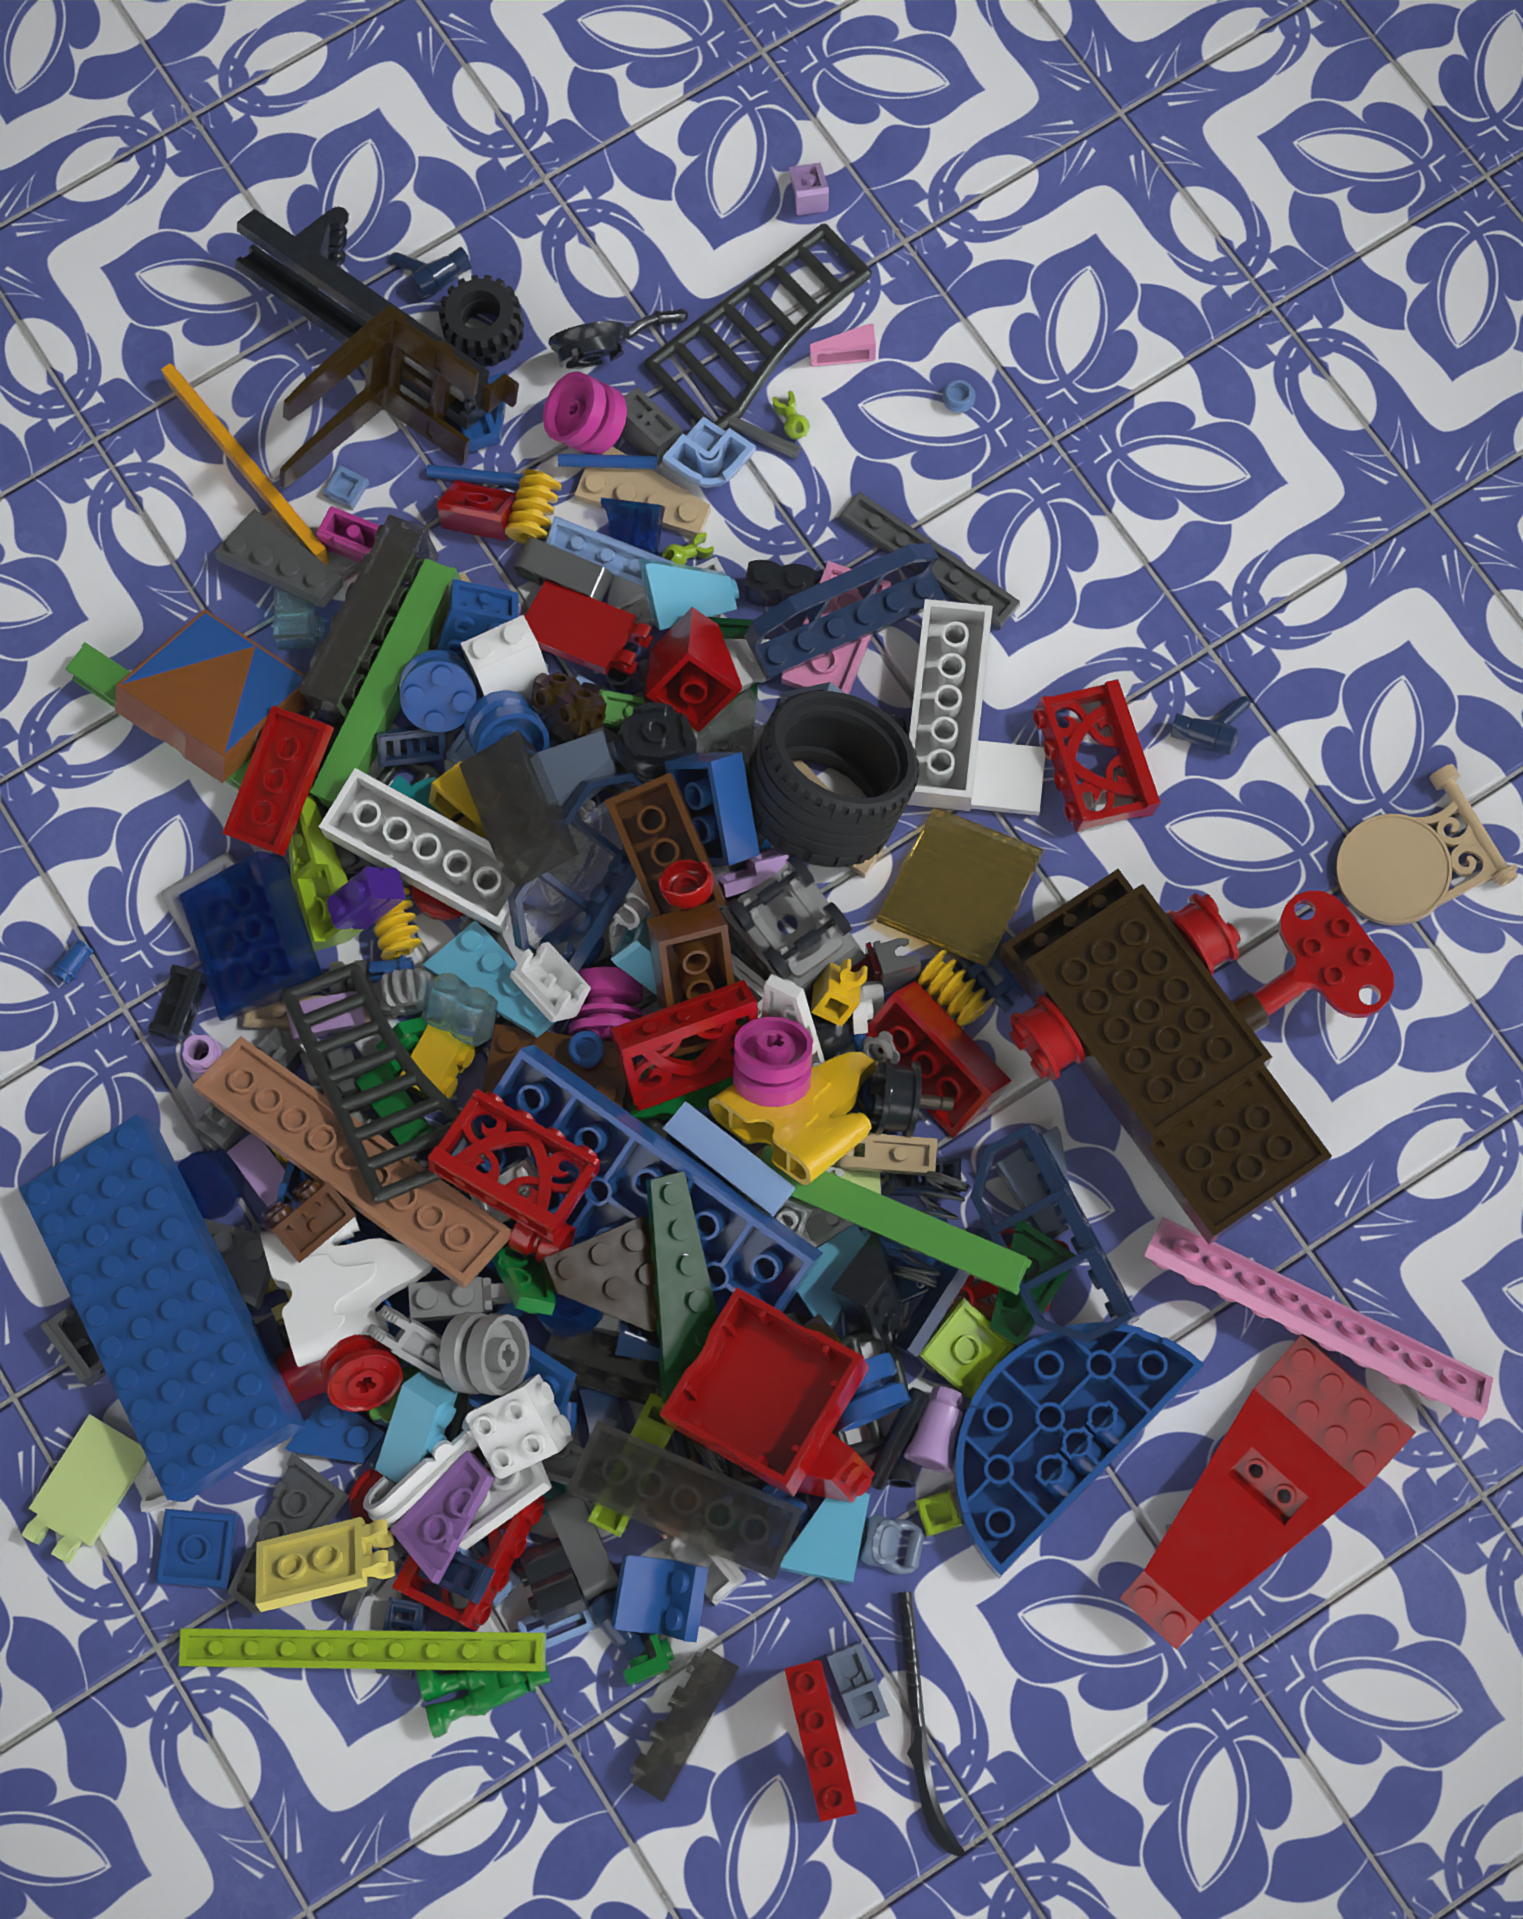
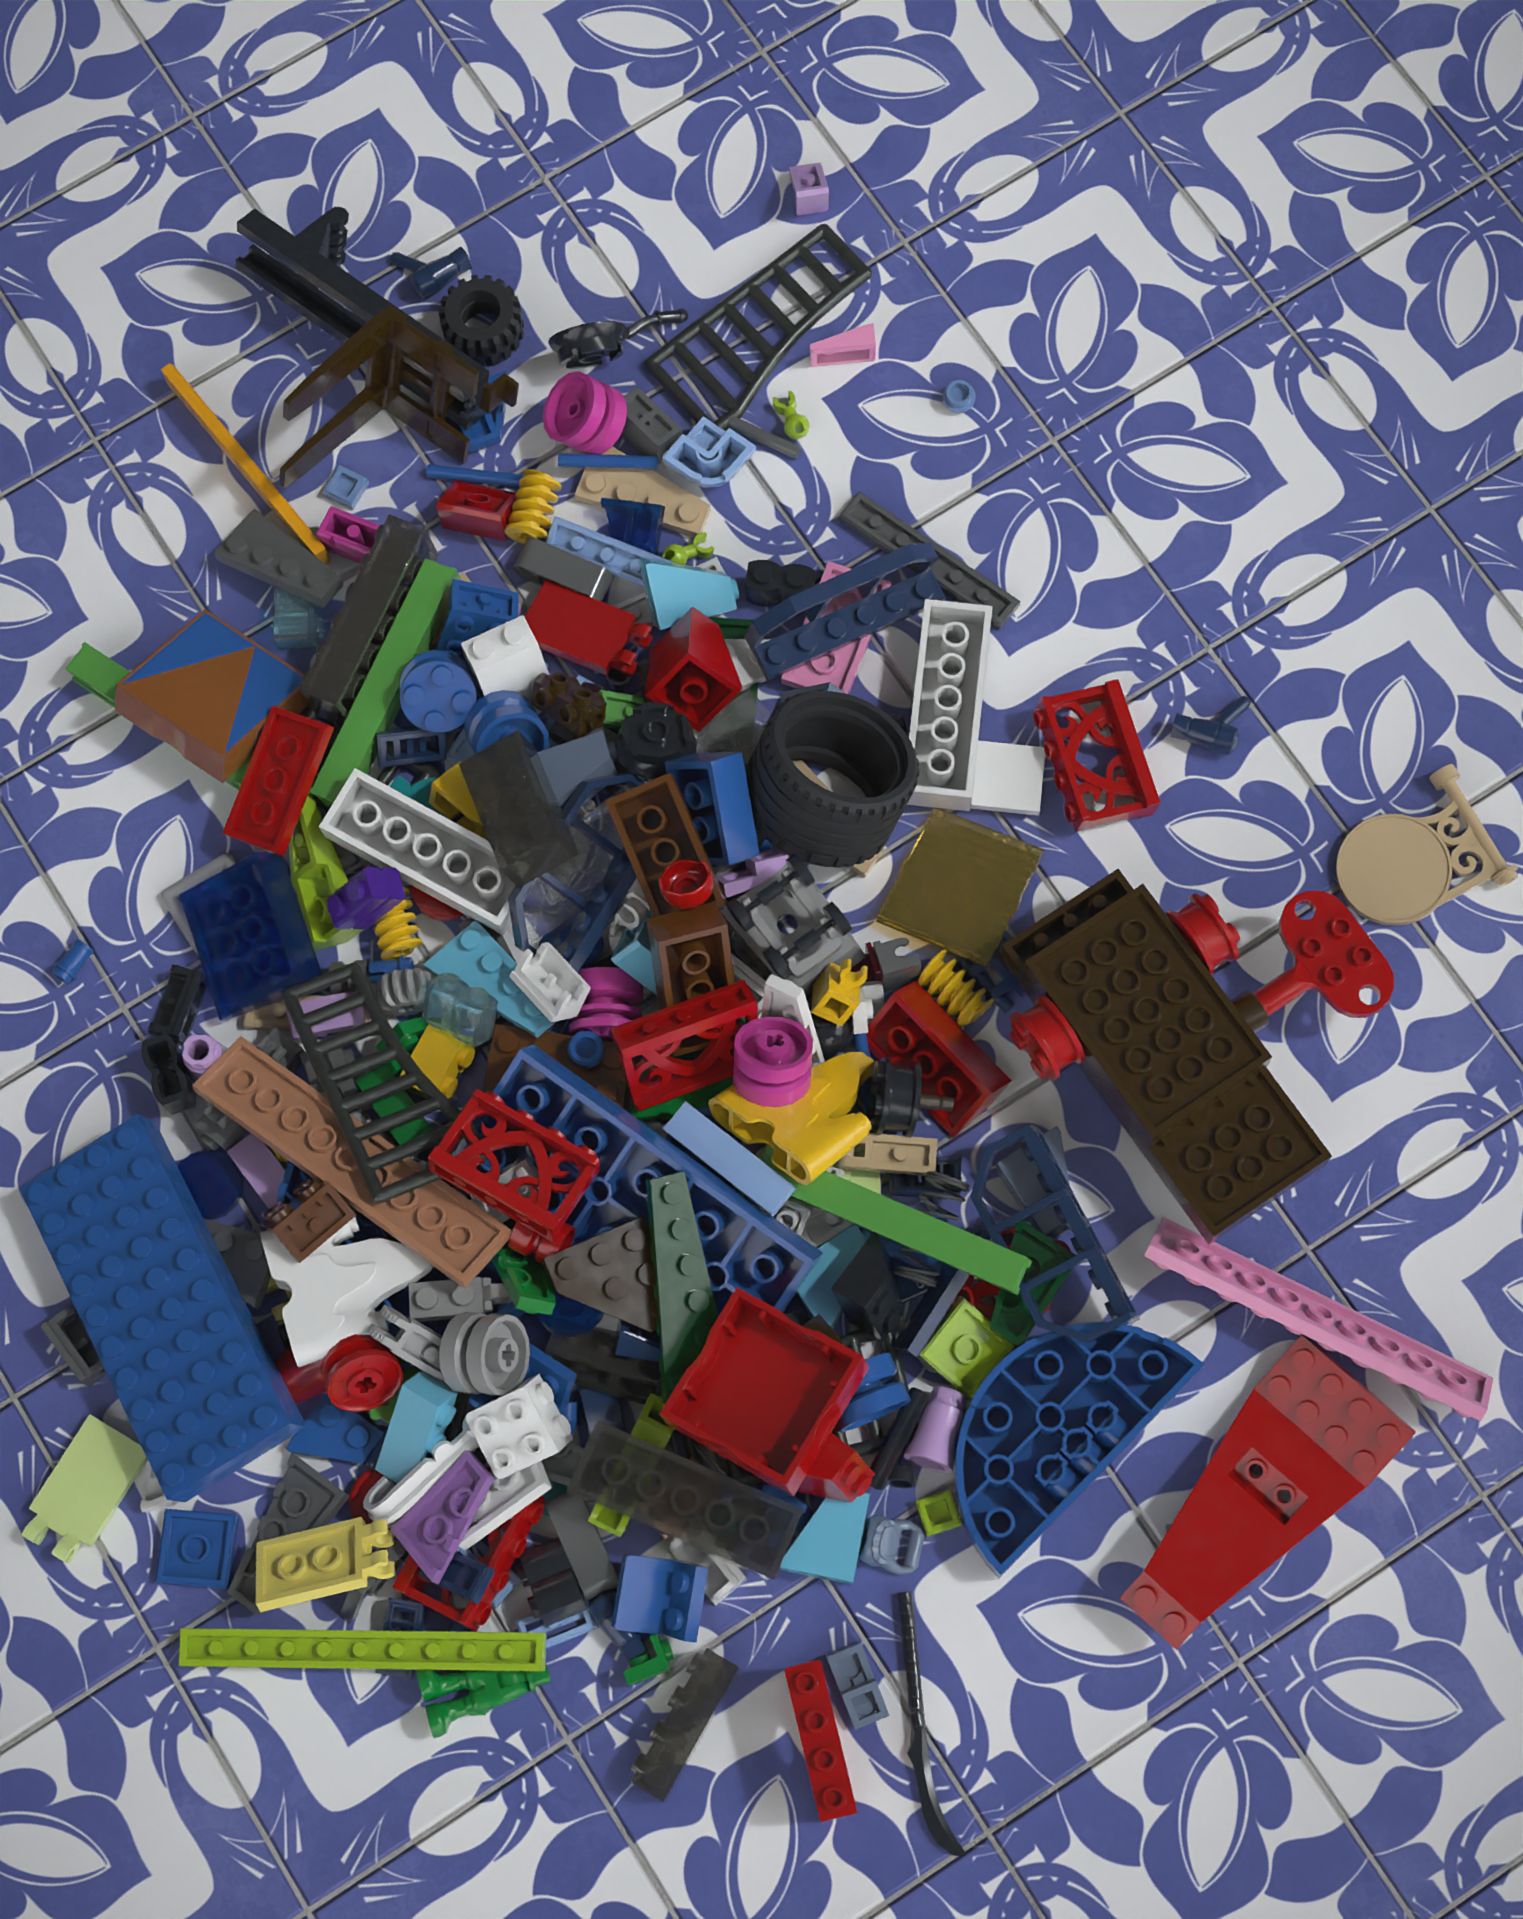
(168, 1072): none -> black brick
(873, 1045): light grey plate -> none

